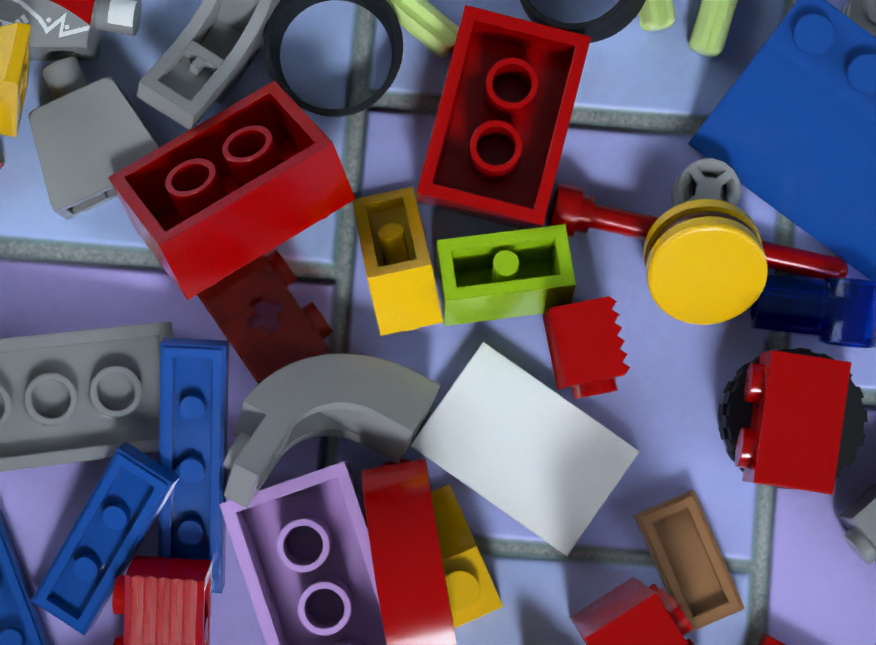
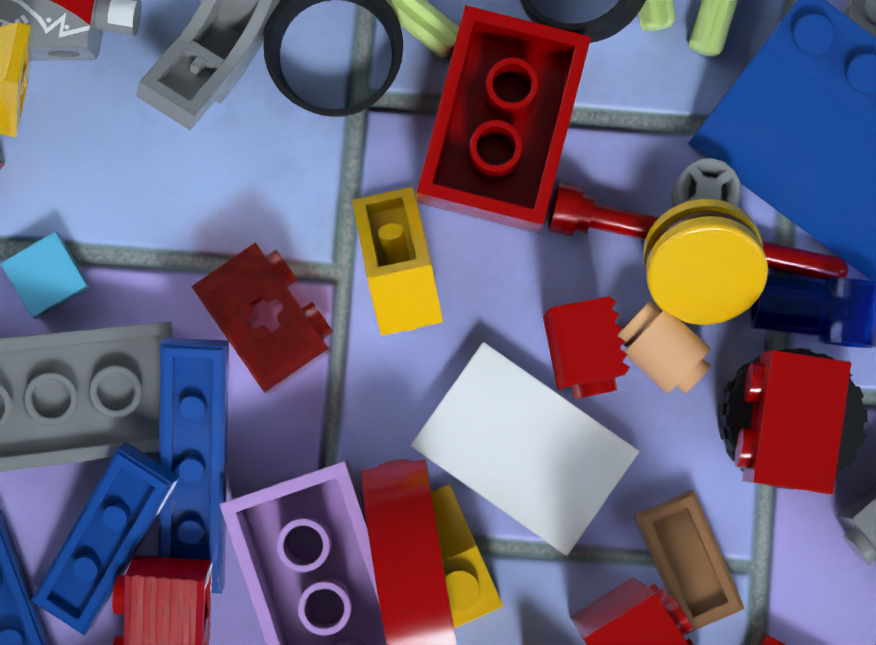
(45, 275): none -> medium azure tile
(85, 137): light grey torso -> none
(232, 188): red brick -> none
(320, 397): light grey arch -> none
(504, 274): lime brick -> none
(665, 349): none -> light nougat brick

